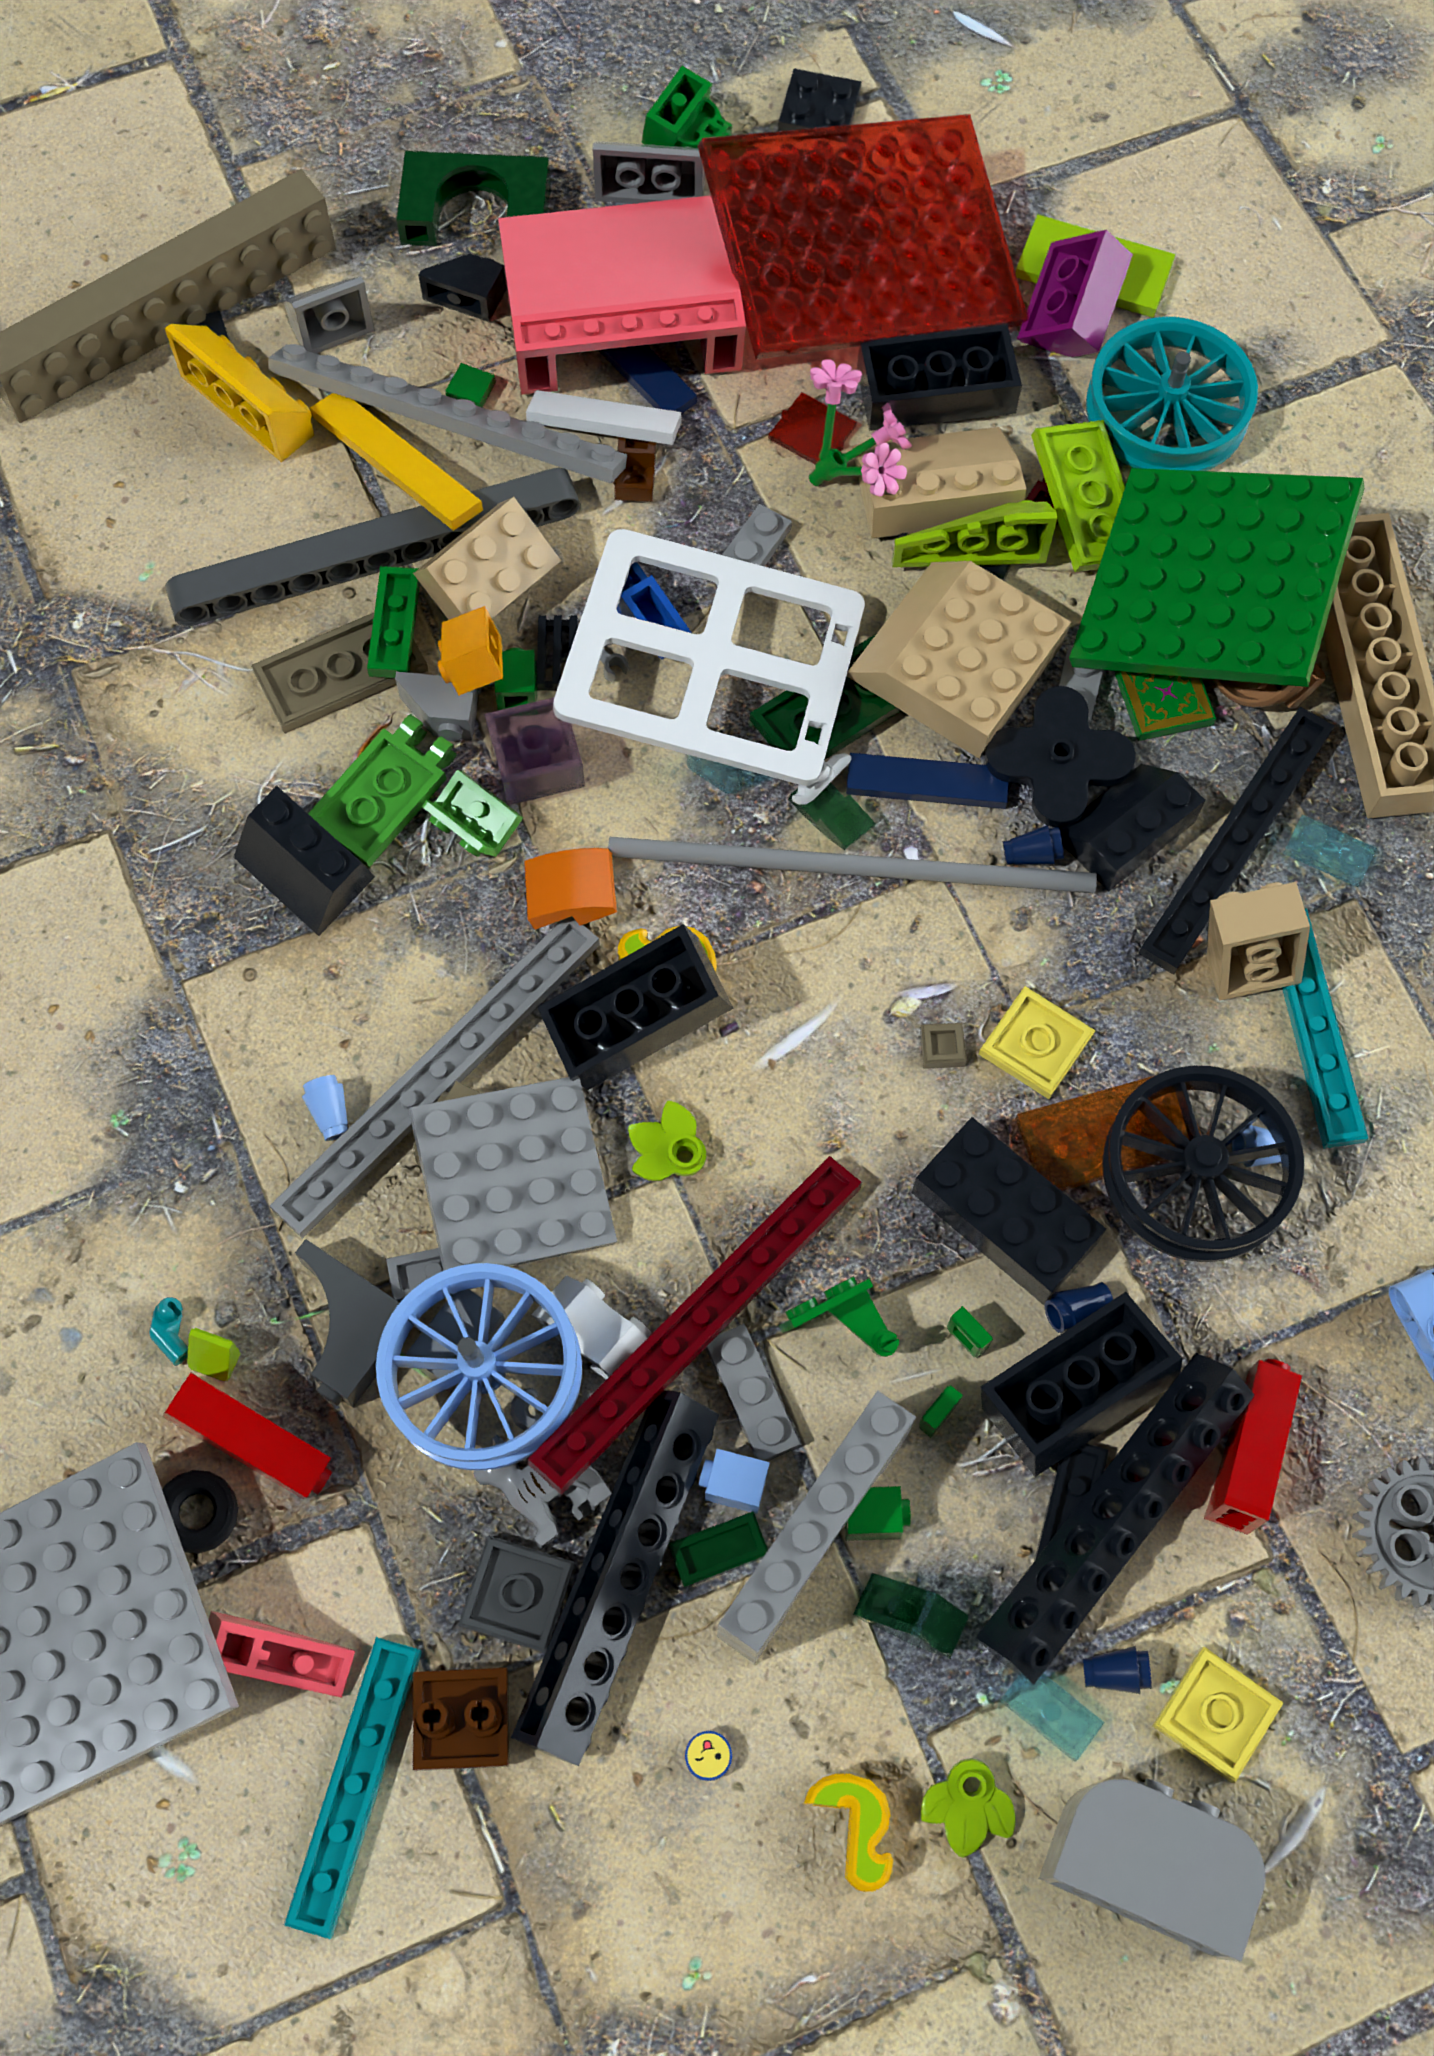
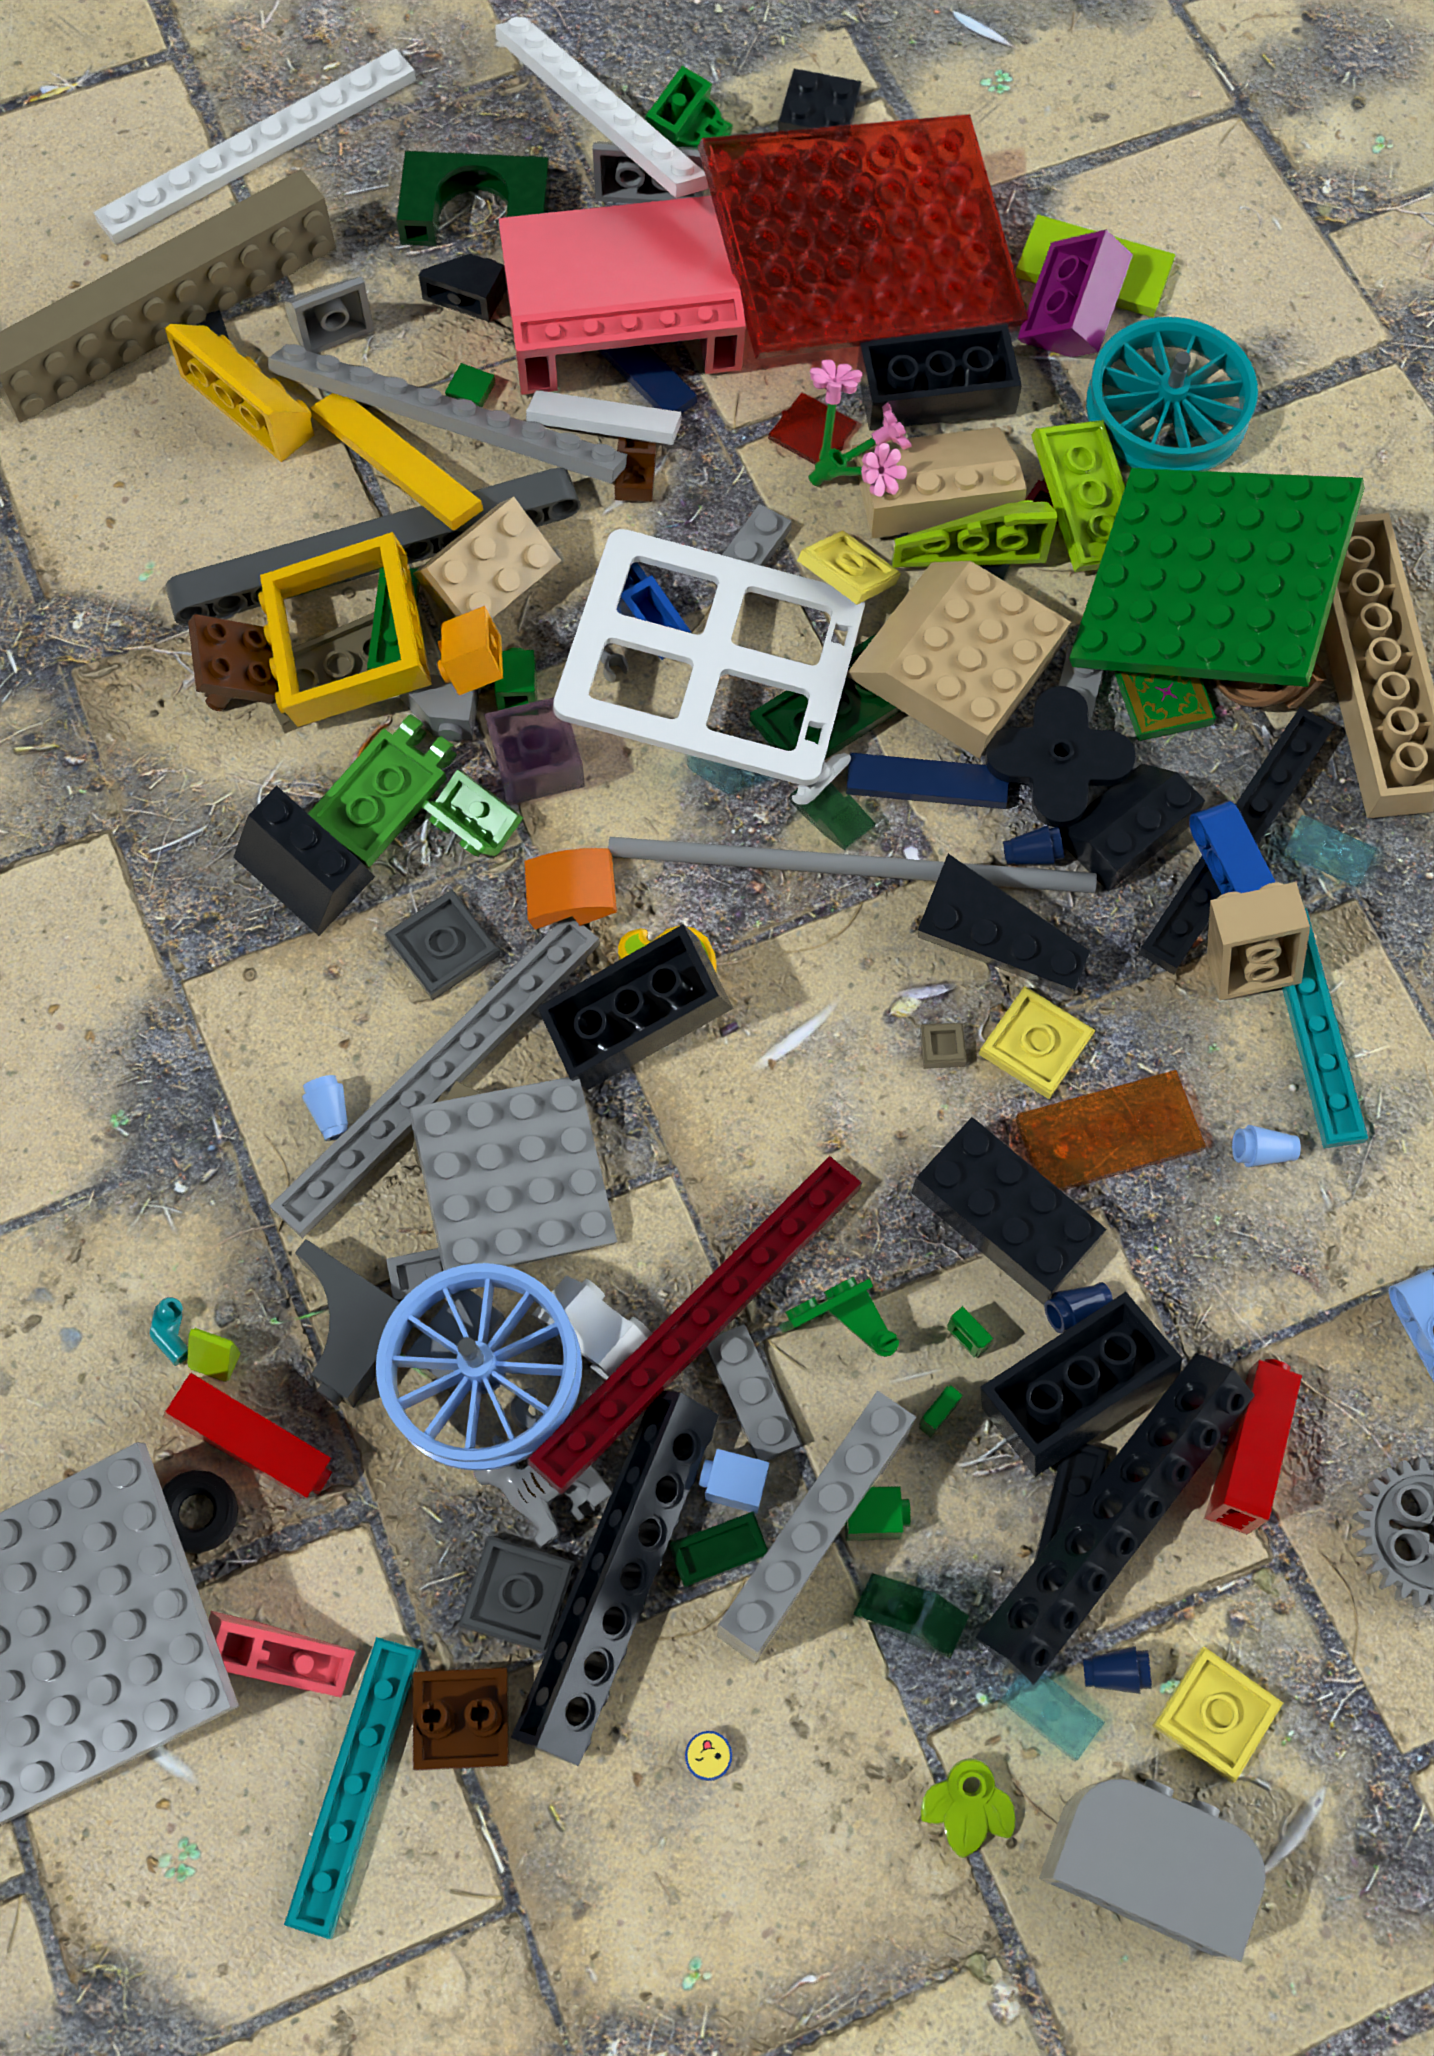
(230, 661): none -> reddish brown plate
(254, 146): none -> white plate
(359, 689): none -> yellow window
(442, 944): none -> dark grey tile
(556, 625): black tile -> none
(602, 108): none -> white plate
(664, 1141): lime plate -> none
(849, 567): none -> light yellow tile
(866, 1827): animal -> none
(994, 928): none -> black wedge
(1203, 1163): black wheel -> none
(1229, 849): none -> blue beam

